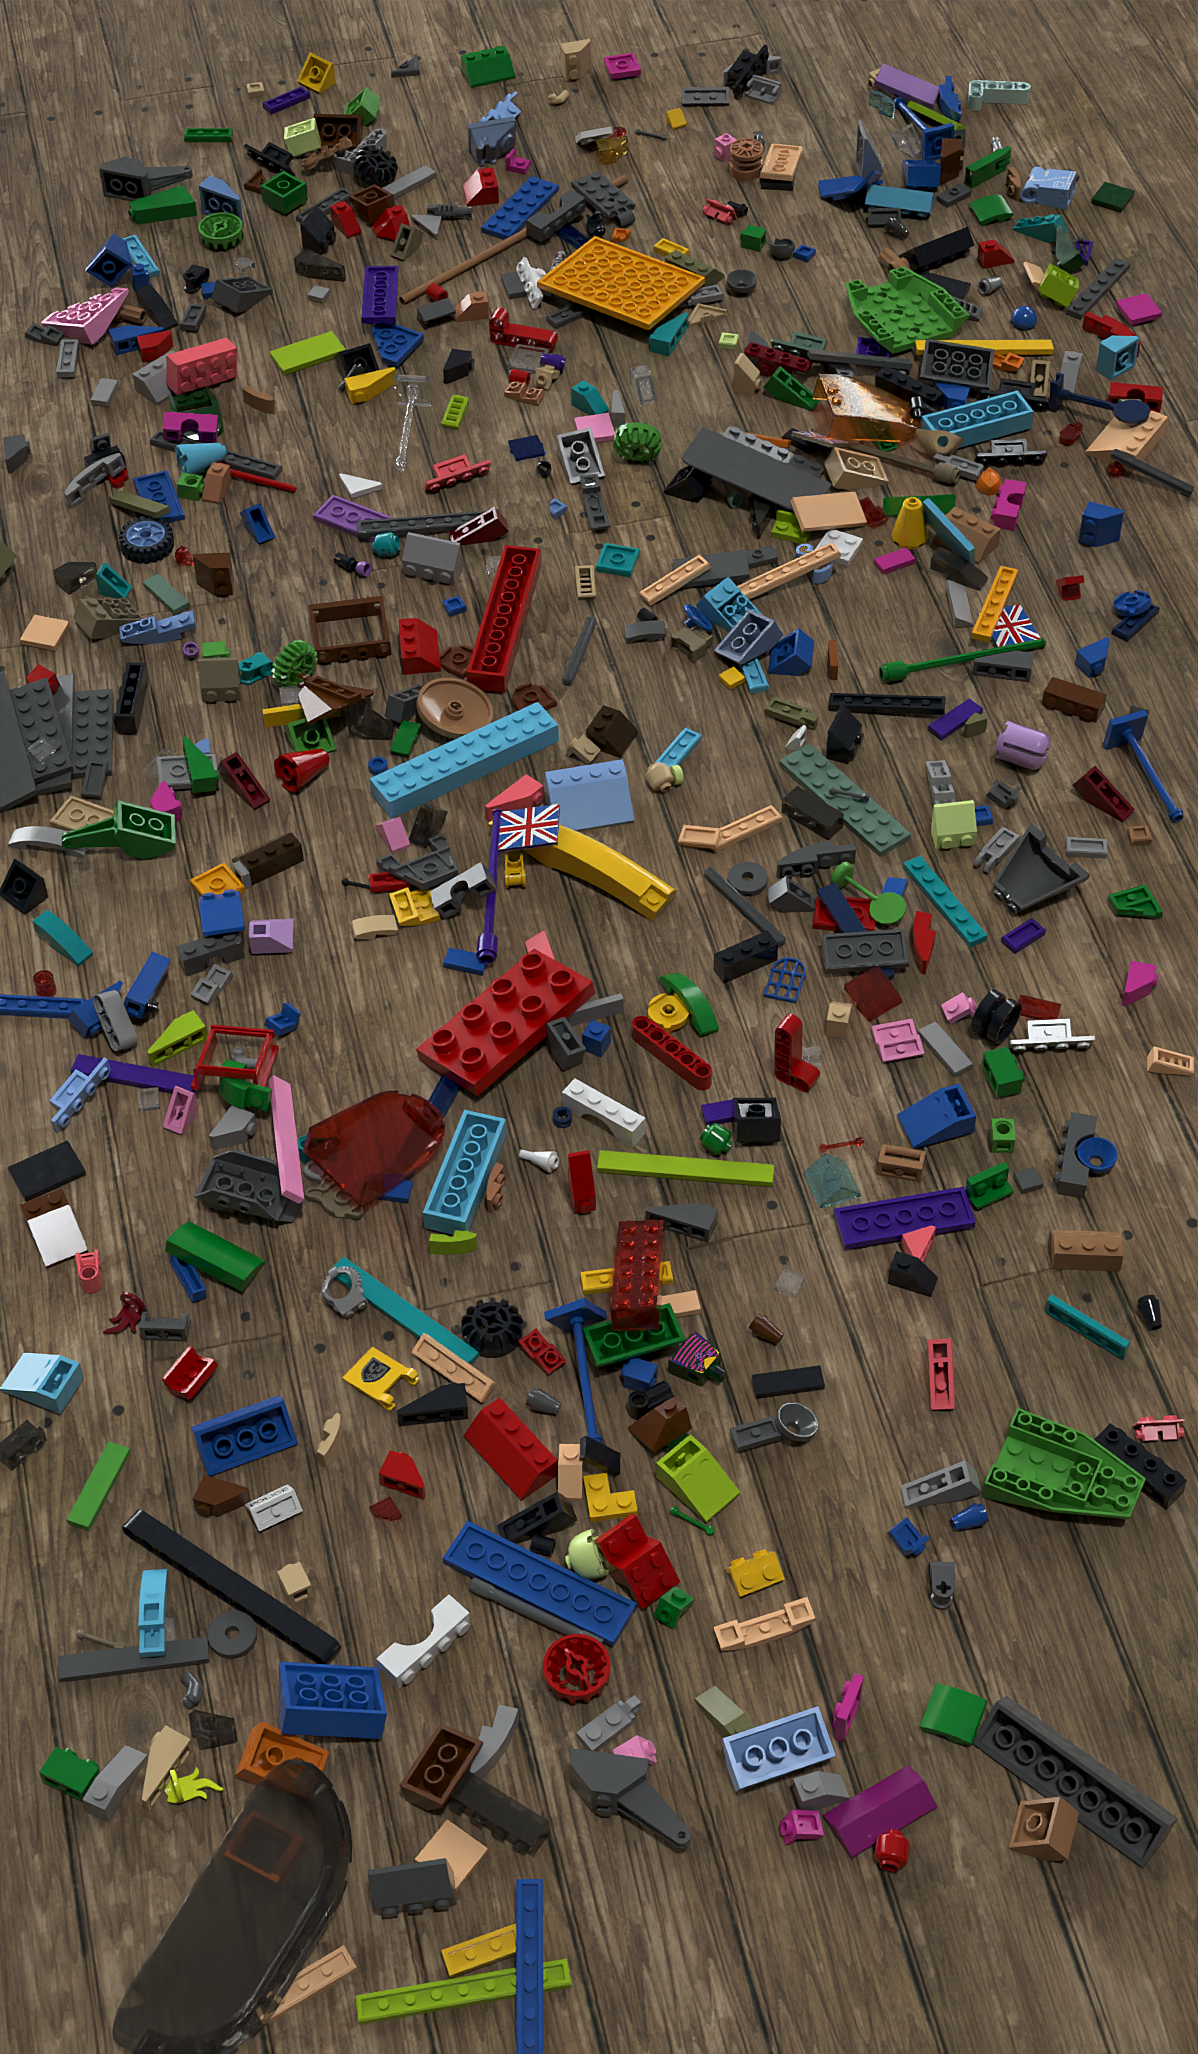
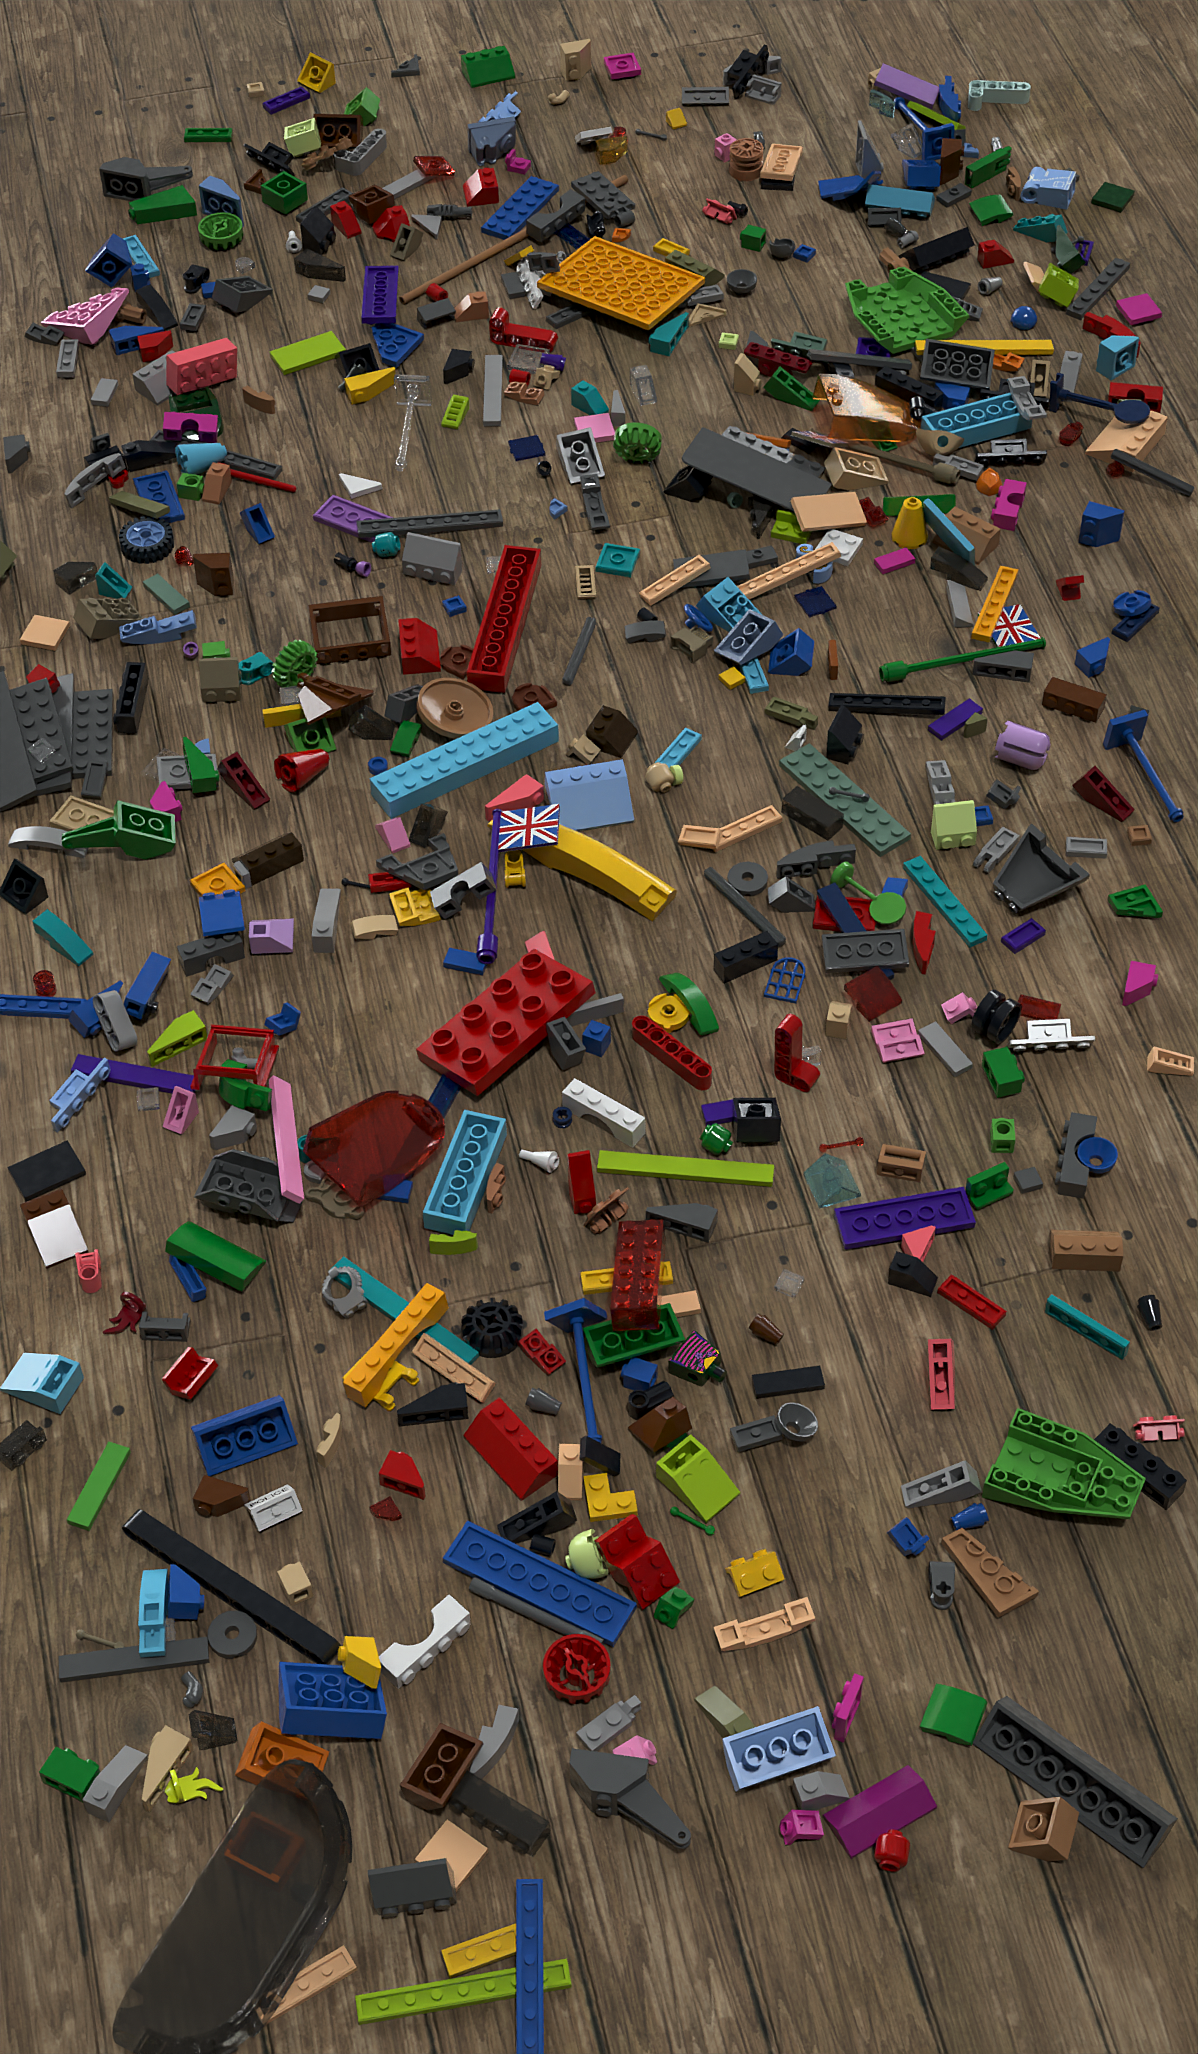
(147, 453): none -> black slope
(183, 1595): none -> blue slope
(293, 243): none -> white cone
(326, 921): none -> light grey slope
(360, 1659): none -> yellow slope
(370, 1372): none -> light orange arch
(375, 166): black gear -> none
(433, 166): none -> clear red tile
(453, 470): coral bracket -> none
(481, 529): dark red slope -> none
(493, 390): none -> light grey tile
(518, 256): none -> yellow tile
(543, 261): none -> dark grey slope
(605, 1213): none -> nougat hinge
(815, 601): none -> clear blue piece
(909, 238): none -> light grey pin
(938, 1117): blue slope -> none
(970, 152): none -> medium blue tile
(971, 1302): none -> red tile
(989, 1576): none -> medium nougat wing
(1024, 400): none -> light grey slope

